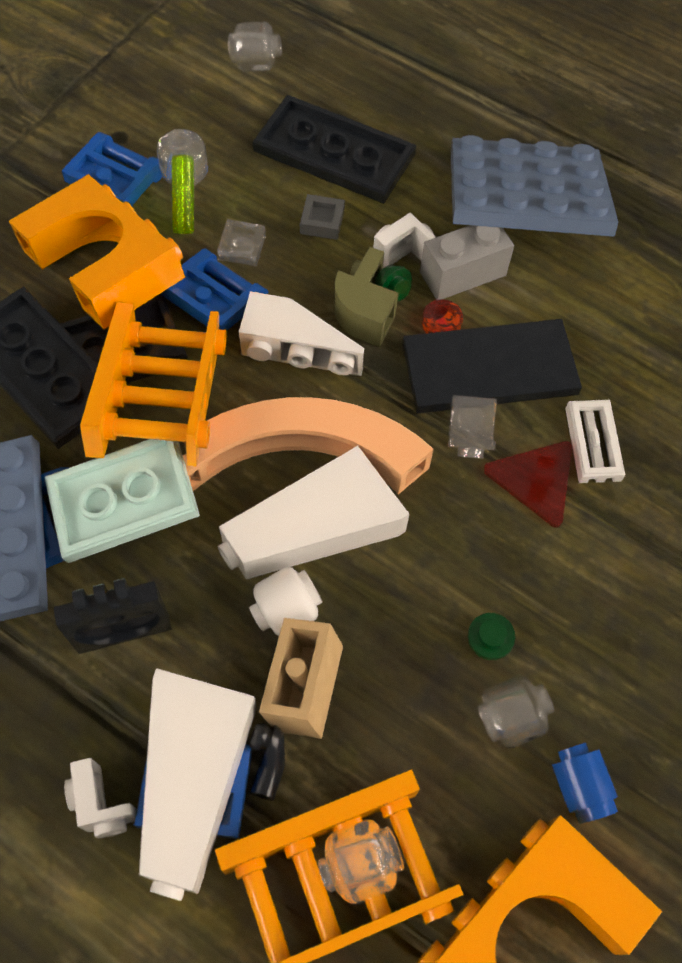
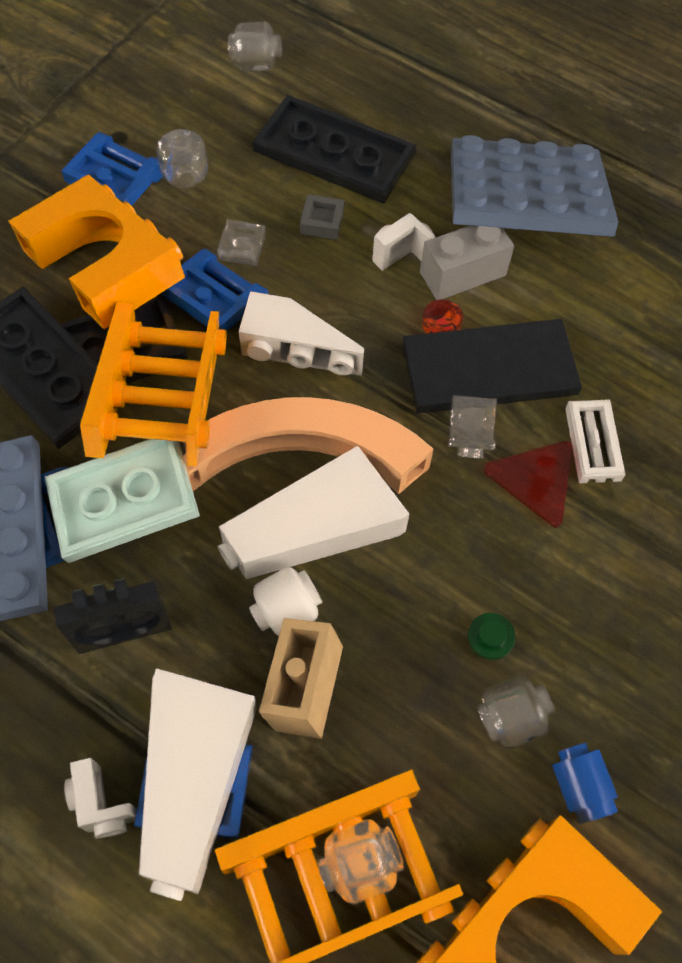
(183, 194): clear neon green axle -> none
(272, 762): black arm -> none
(362, 306): olive brick -> none
(395, 279): dark green plate -> none

